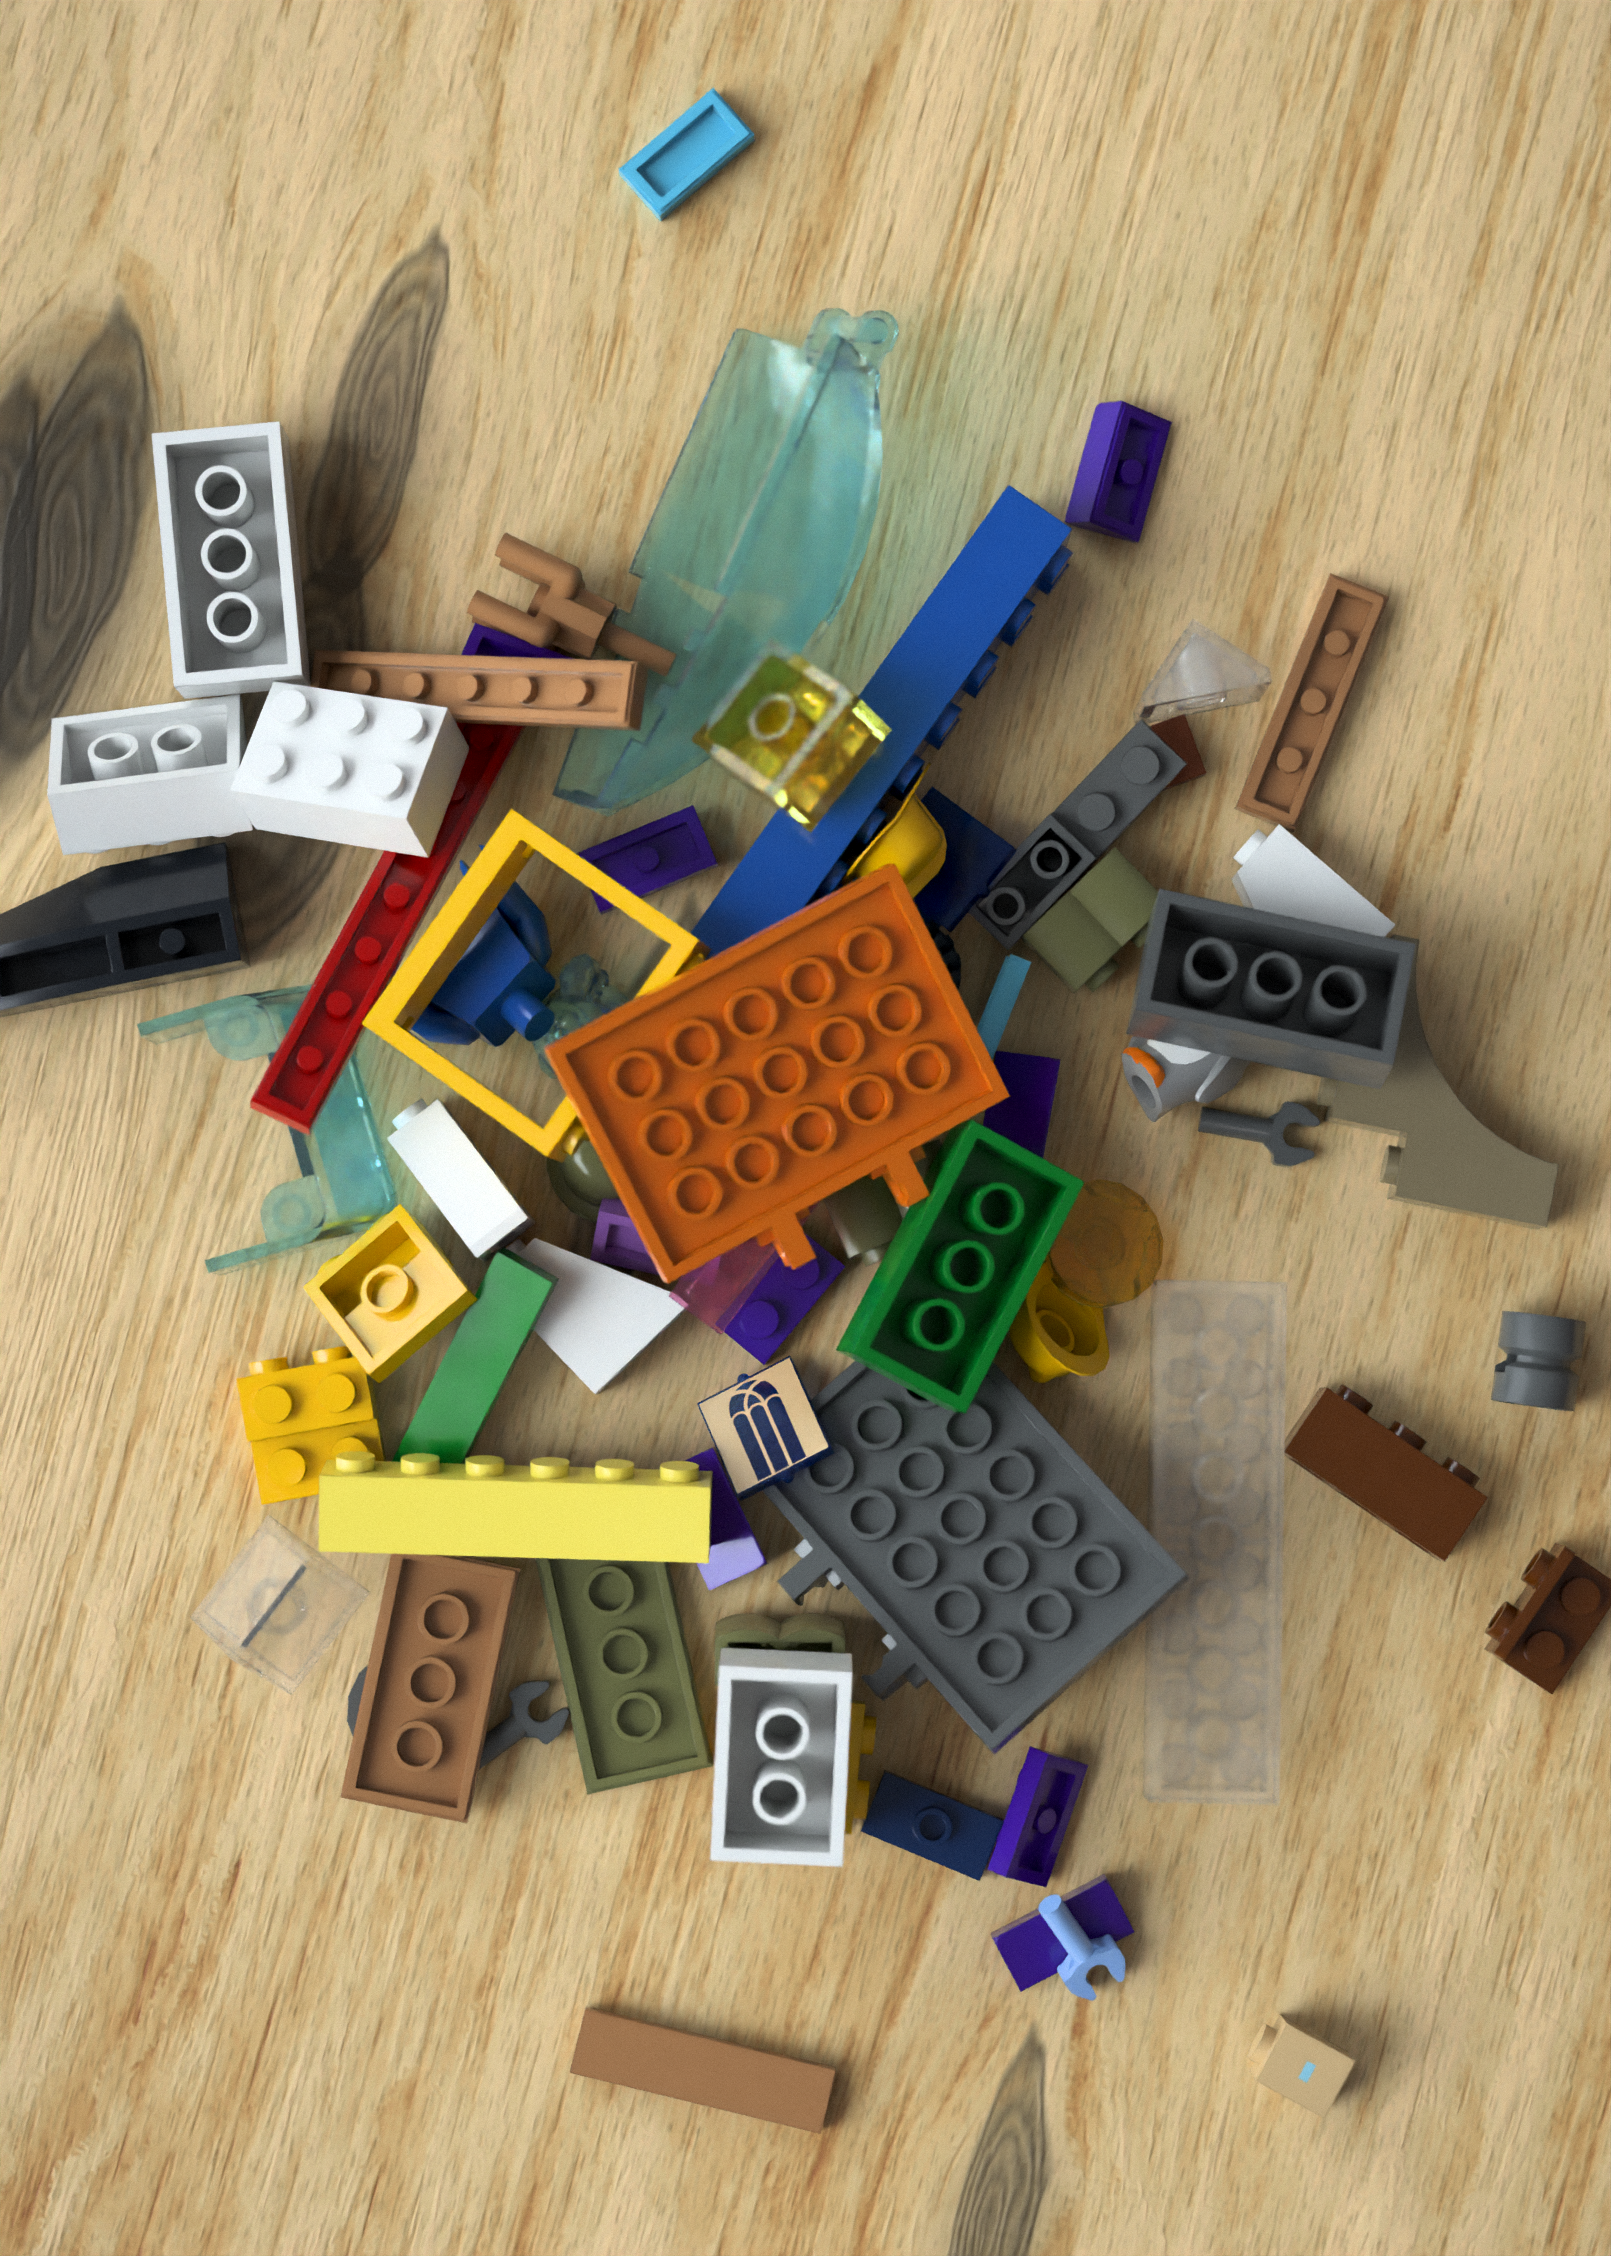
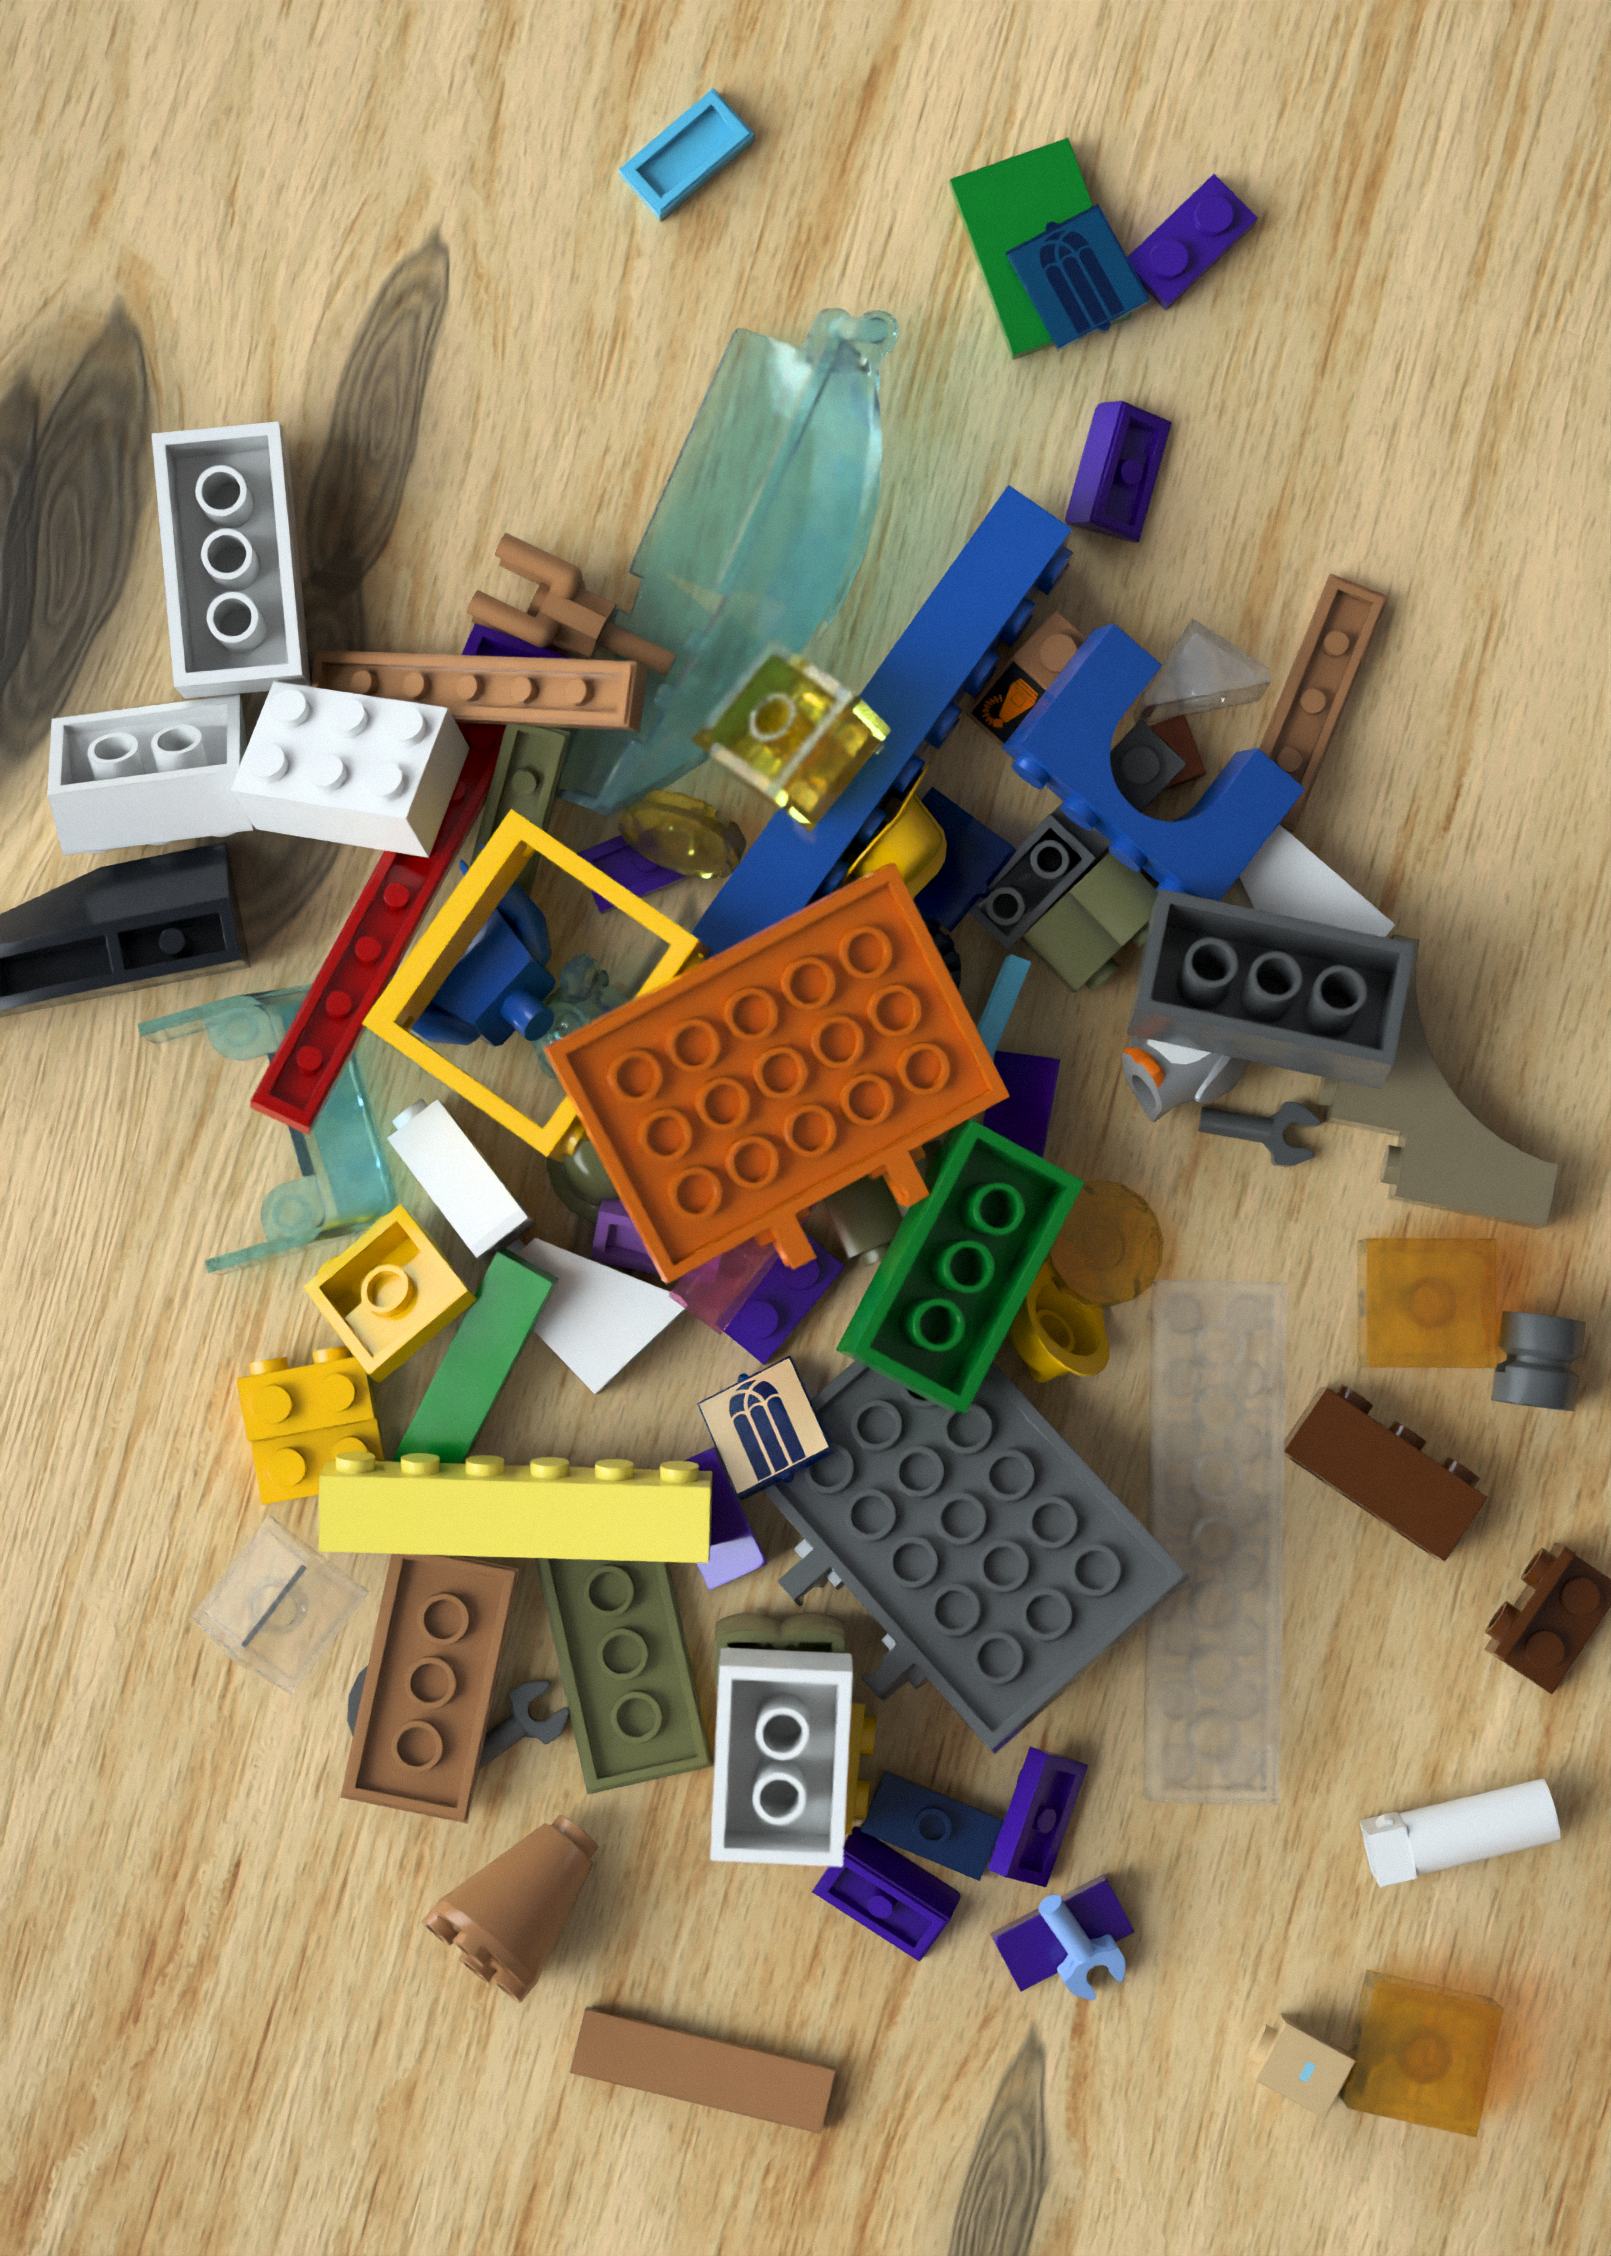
(516, 1906): none -> medium nougat cone
(527, 782): none -> olive tile
(682, 835): none -> clear yellow tile
(888, 1894): none -> dark purple slope
(1007, 207): none -> green tile
(1026, 678): none -> slope
(1067, 749): none -> blue arch
(1077, 277): none -> clear blue piece
(1191, 241): none -> dark purple plate
(1421, 2053): none -> clear yellow brick
(1426, 1303): none -> clear yellow brick
(1459, 1831): none -> white piece

